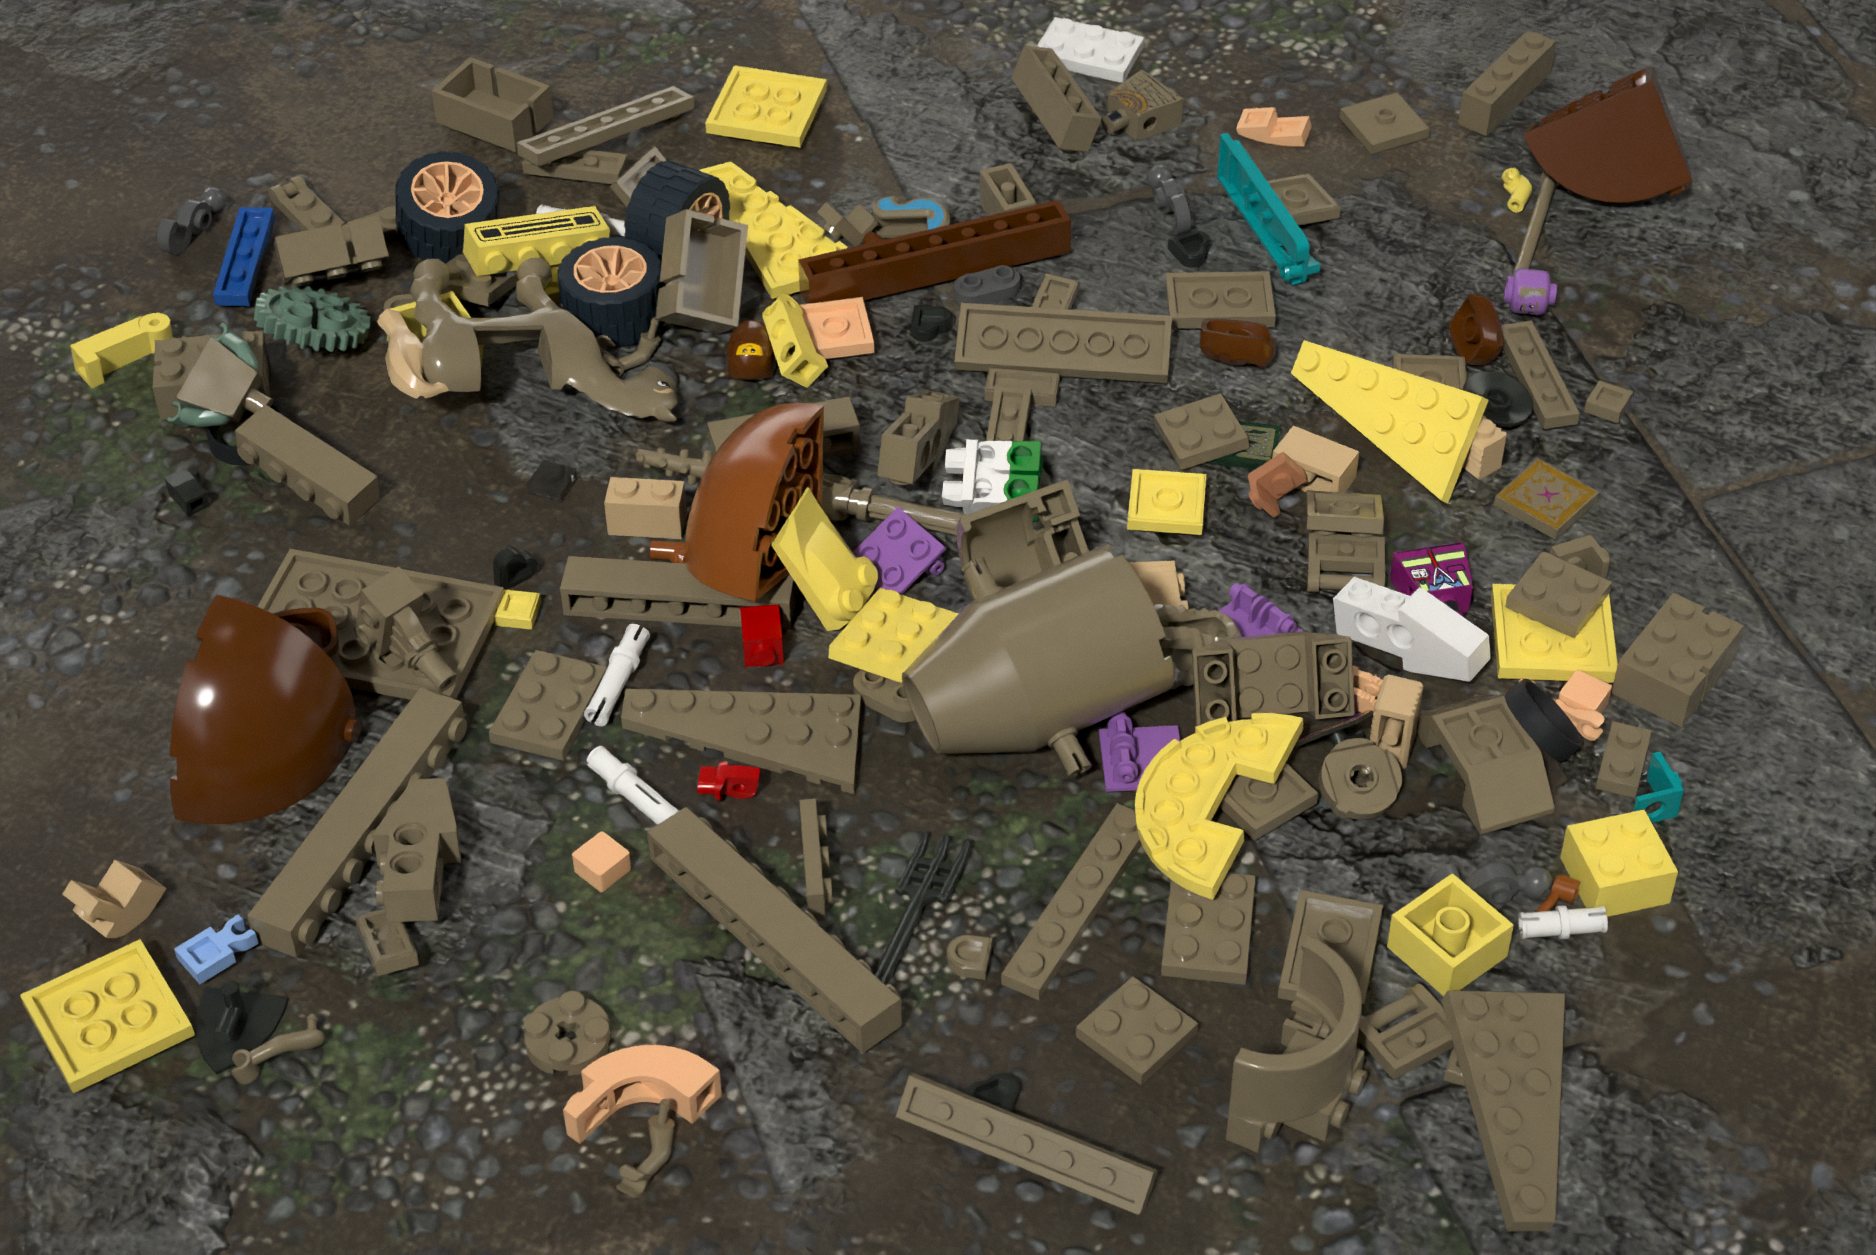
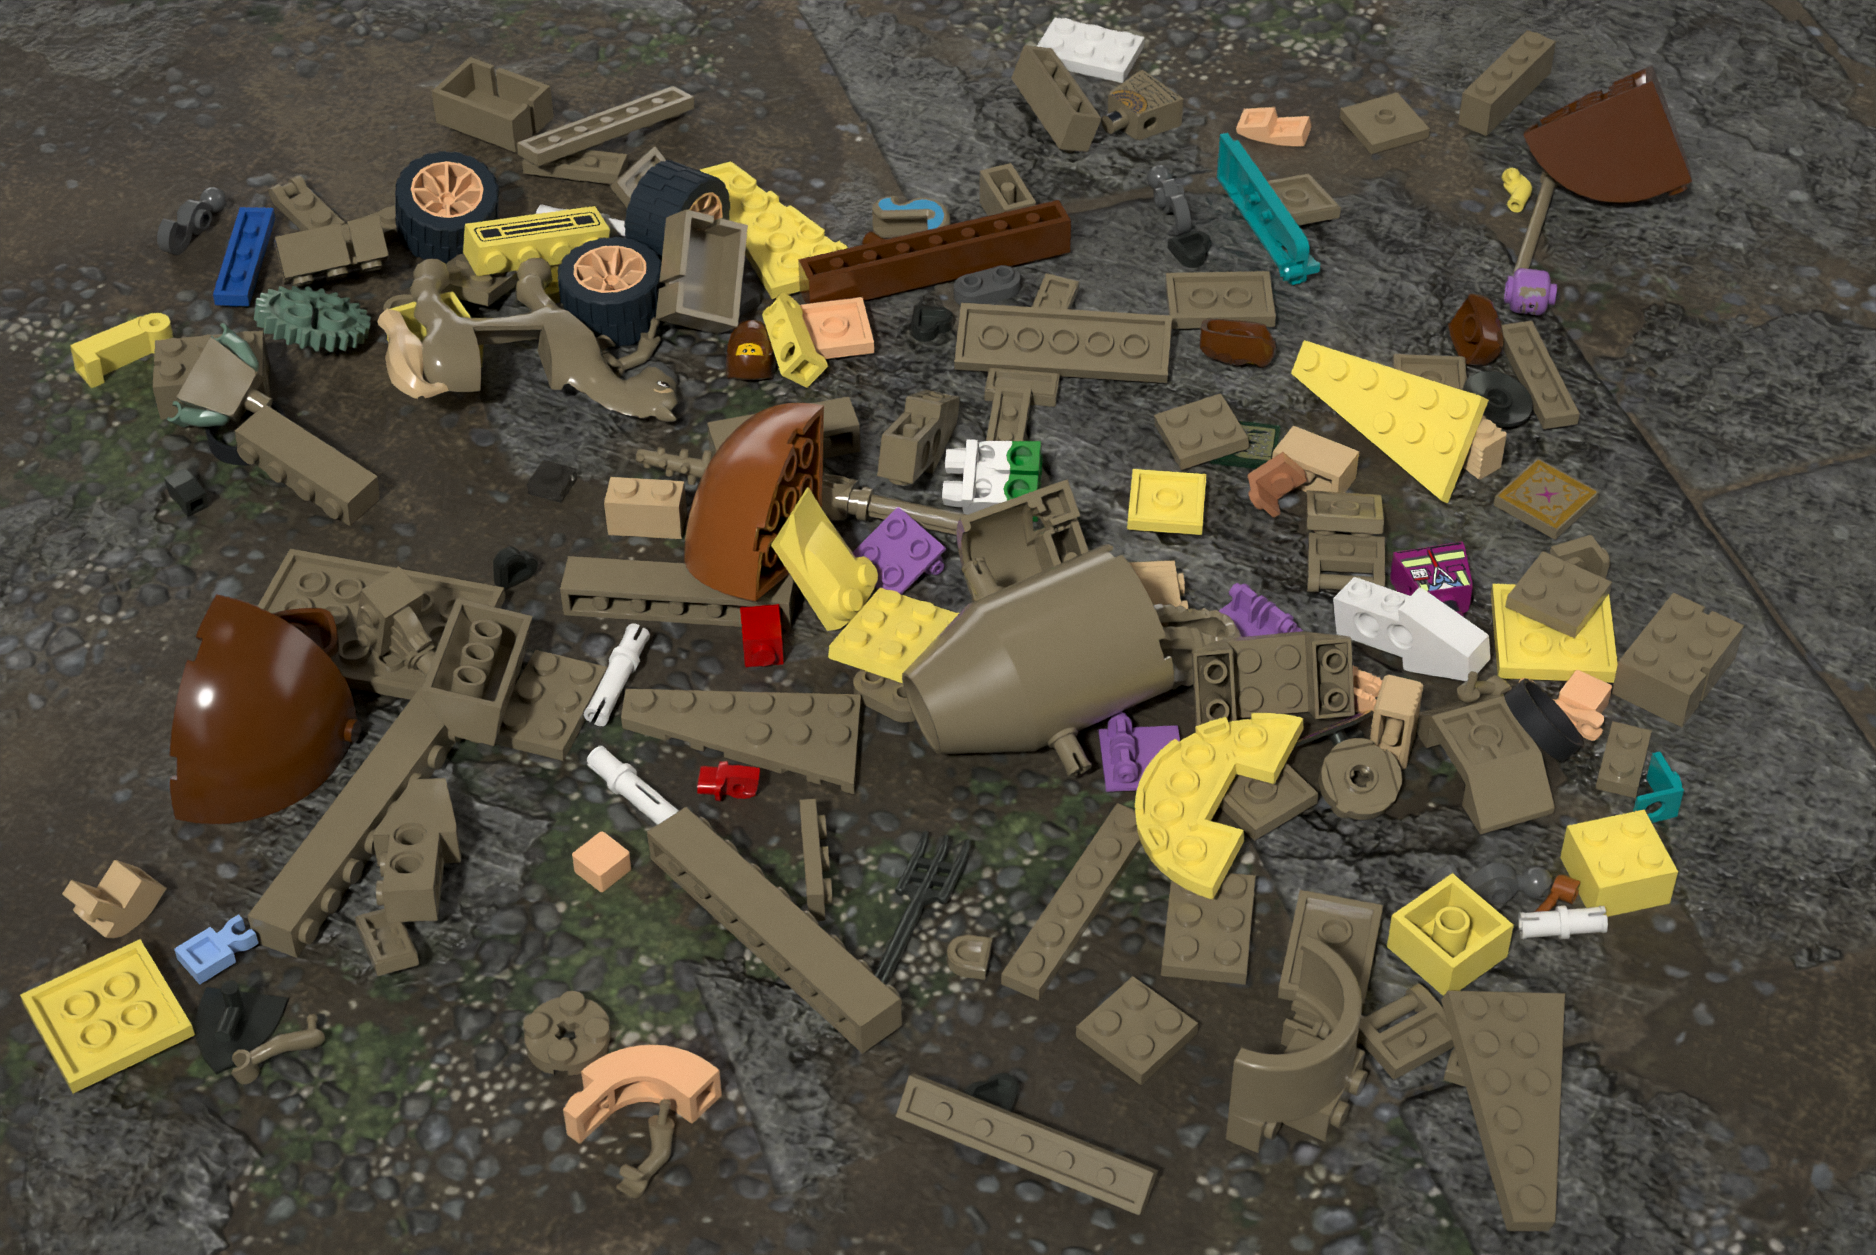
(476, 669): none -> dark tan slope
(518, 609): light yellow tile -> none
(668, 551): dark orange arm -> none
(766, 106): light yellow plate -> none
(852, 227): dark tan bracket -> none
(1472, 688): none -> dark tan piece
(1608, 401): dark tan tile -> none

